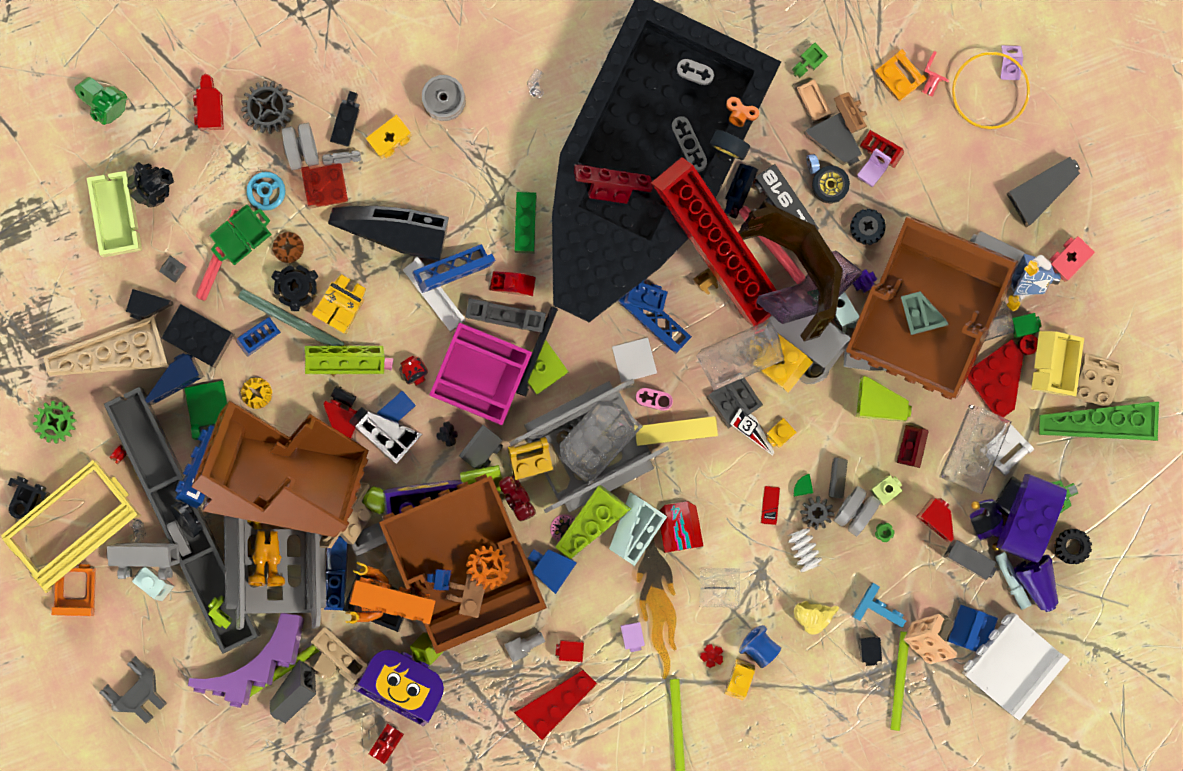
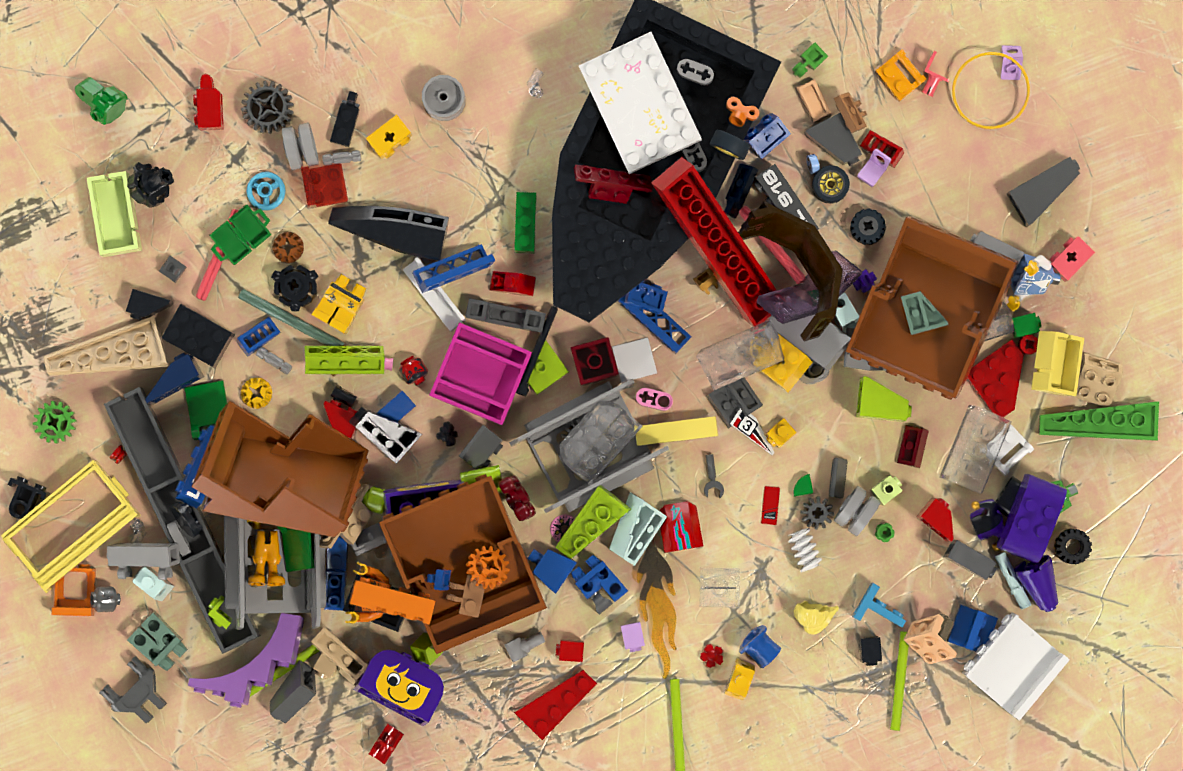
(105, 599): none -> dark grey head
(159, 648): none -> sand green hips
(274, 360): none -> light grey axle
(297, 549): none -> green flag
(532, 463): yellow plate -> none
(594, 361): none -> dark red brick
(599, 578): none -> blue hips
(640, 102): none -> white plate
(712, 475): none -> dark grey piece
(767, 135): none -> bracket

